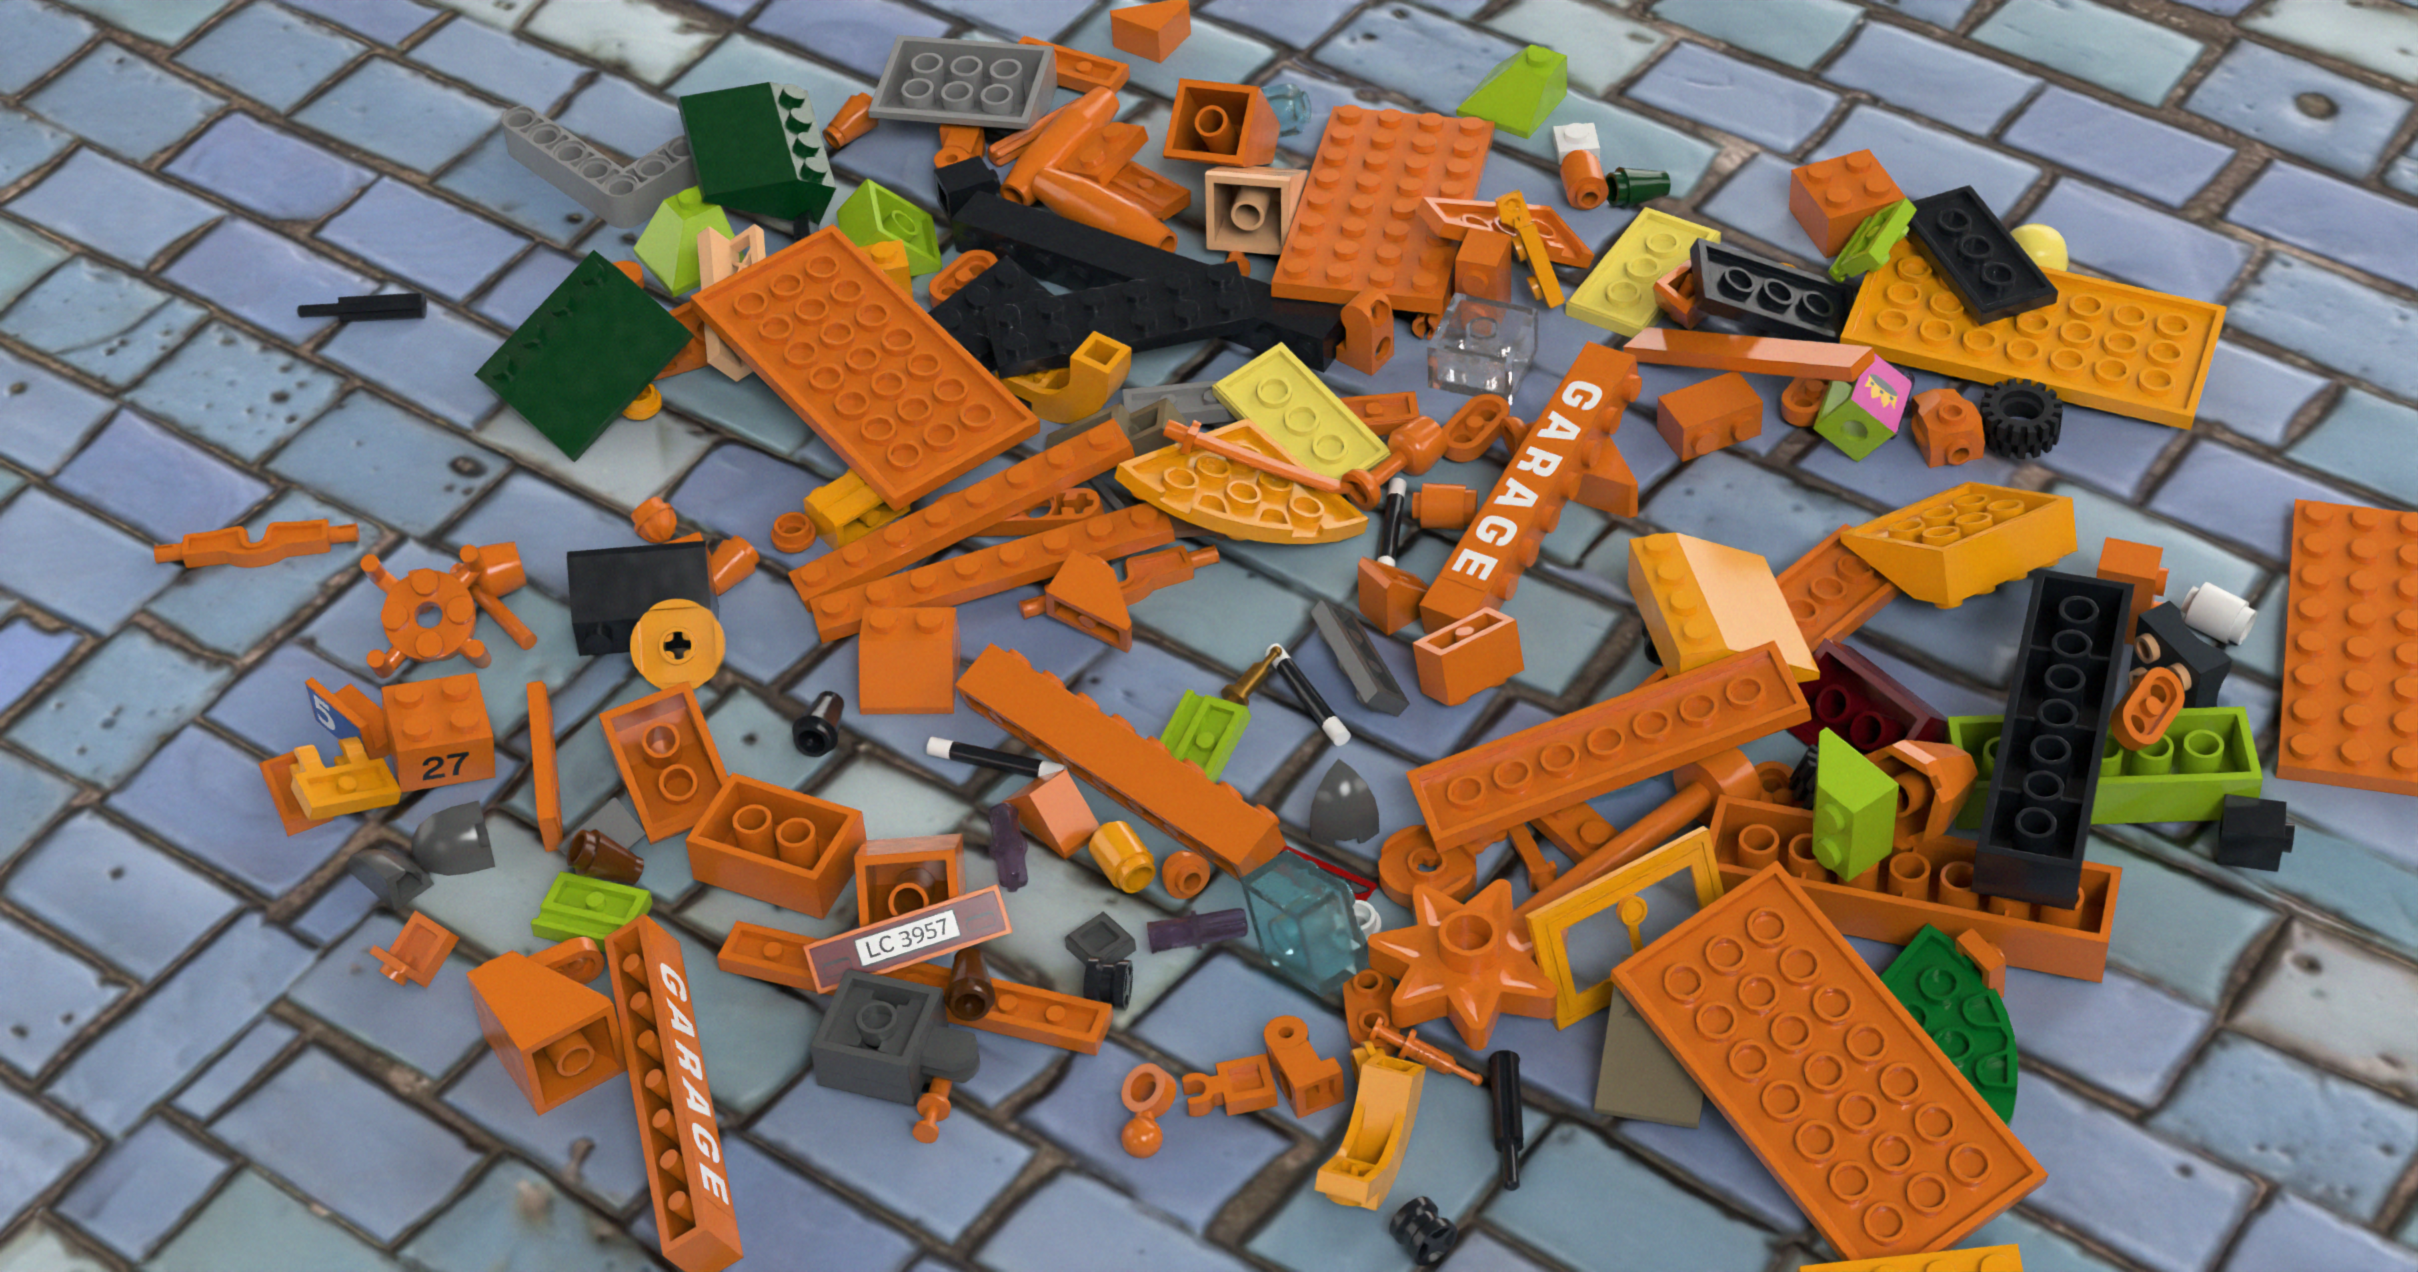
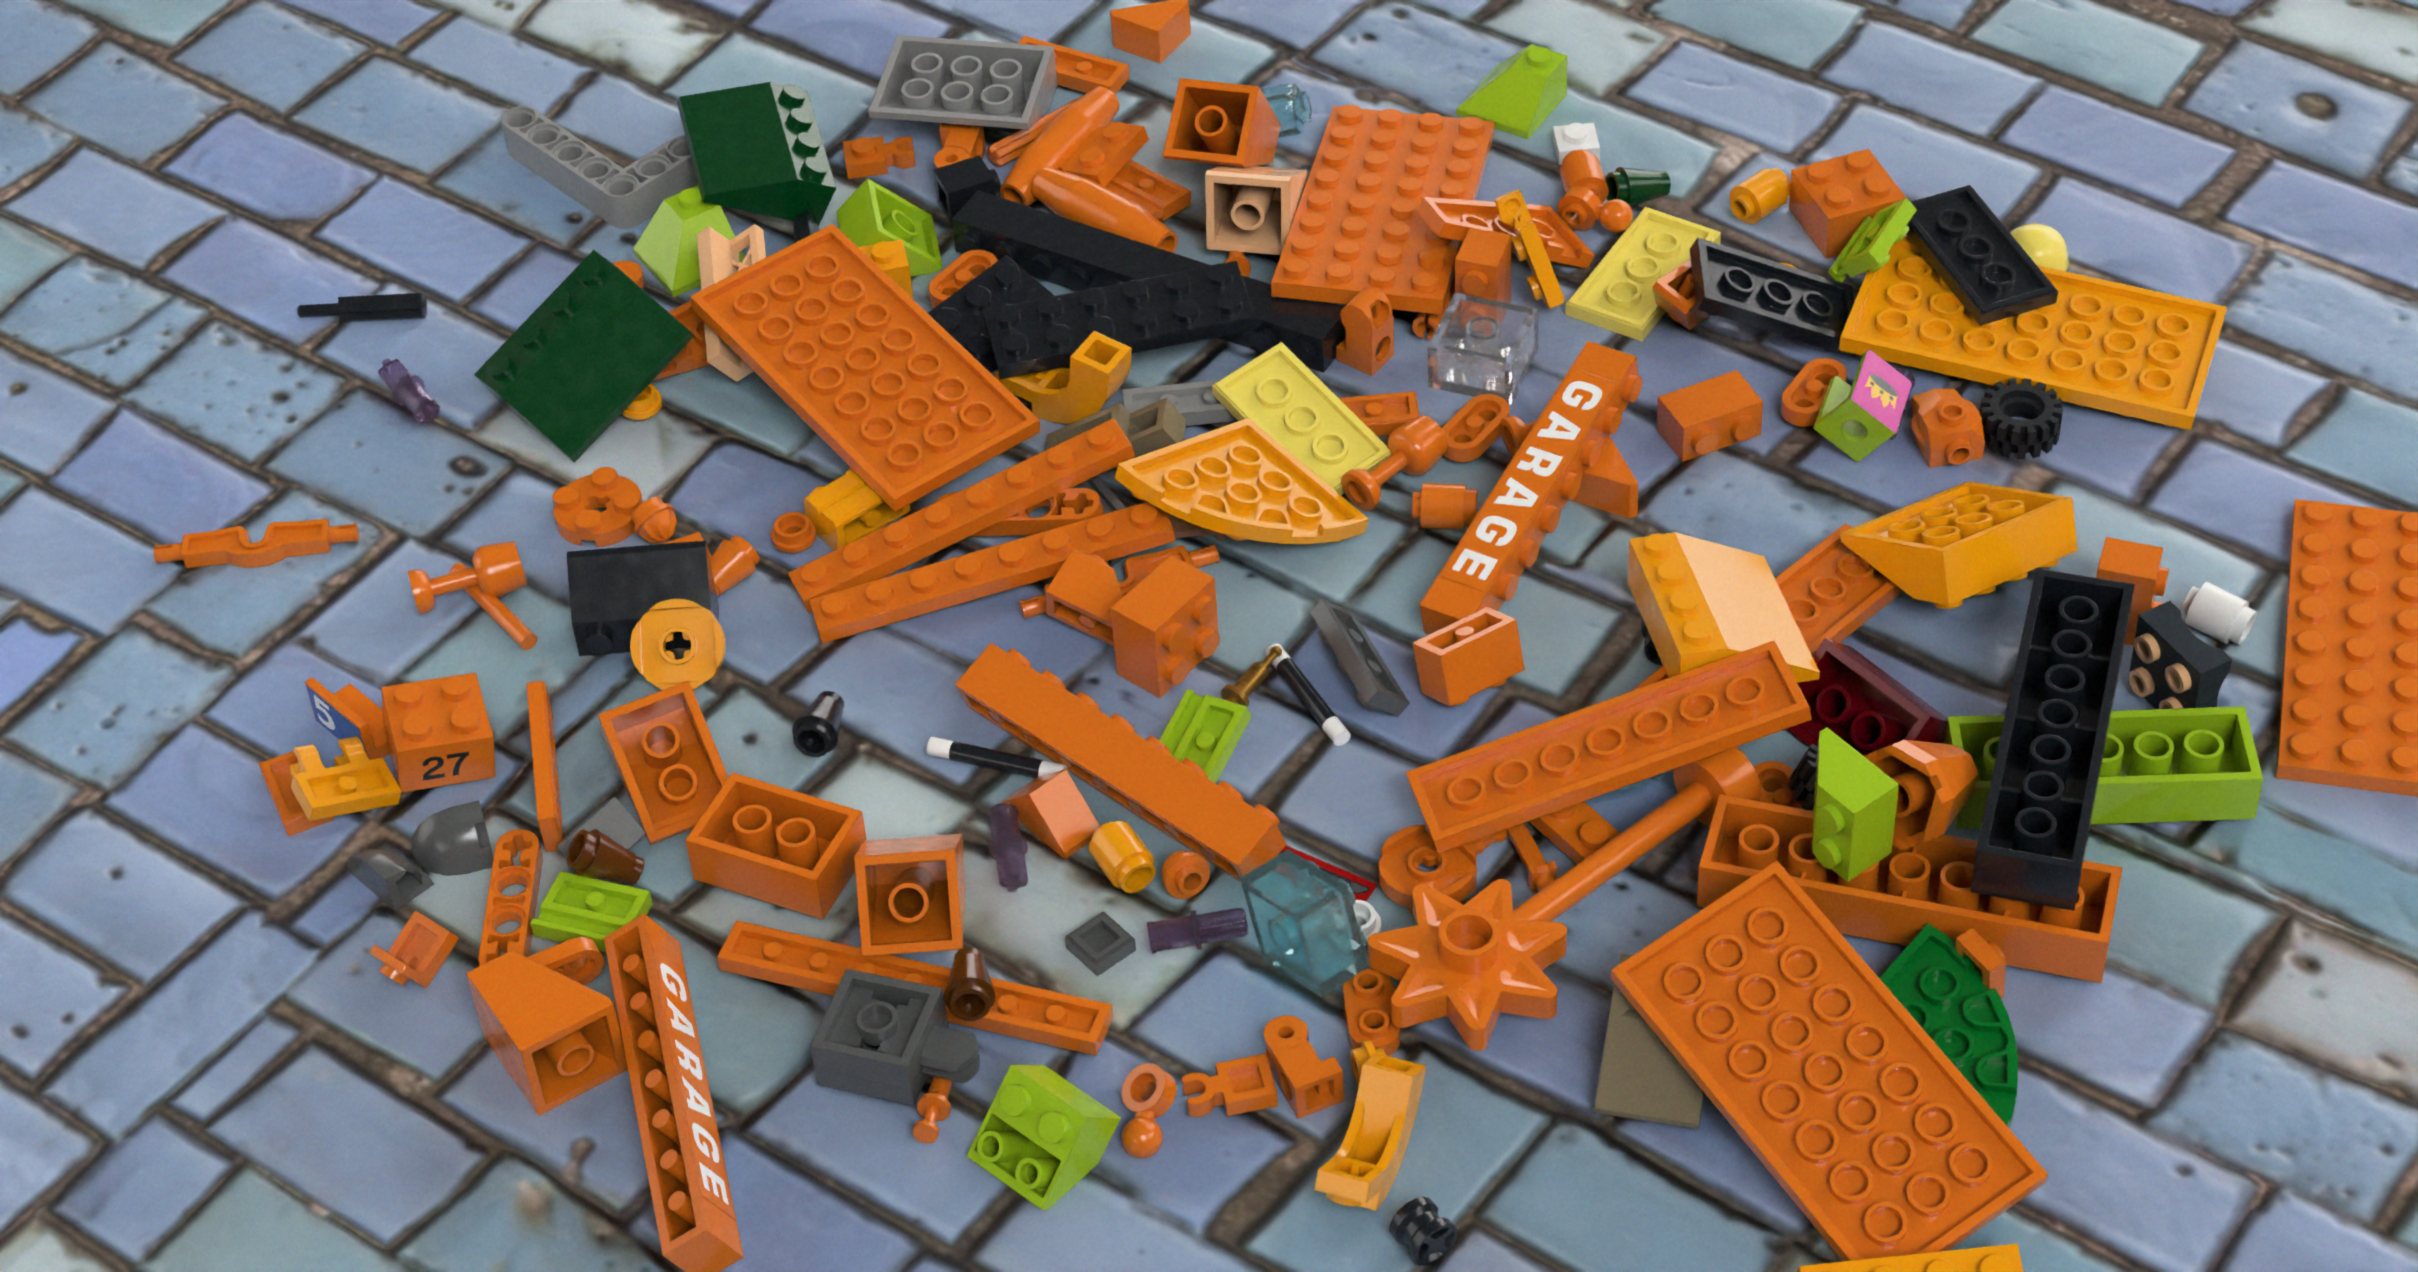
(409, 390): none -> clear purple axle
(416, 592): orange plate -> none
(512, 908): none -> orange beam
(577, 504): none -> orange plate
(850, 121): orange cone -> none
(872, 156): none -> orange plate
(908, 660): orange slope -> none
(909, 937): tile -> none
(1042, 1134): none -> lime slope
(1109, 982): black wheel -> none
(1165, 626): none -> orange brick
(1192, 437): orange sword -> none
(1343, 808): dark grey brick -> none
(1389, 595): orange slope -> none
(1392, 521): black bar -> none
(1421, 1052): orange piece -> none
(1507, 1113): black axle -> none
(1582, 209): none -> orange plate
(1619, 914): light orange door -> none
(1751, 354): orange tile -> none
(1760, 195): none -> light orange brick
(2147, 709): orange plate -> none
(2253, 833): black brick -> none

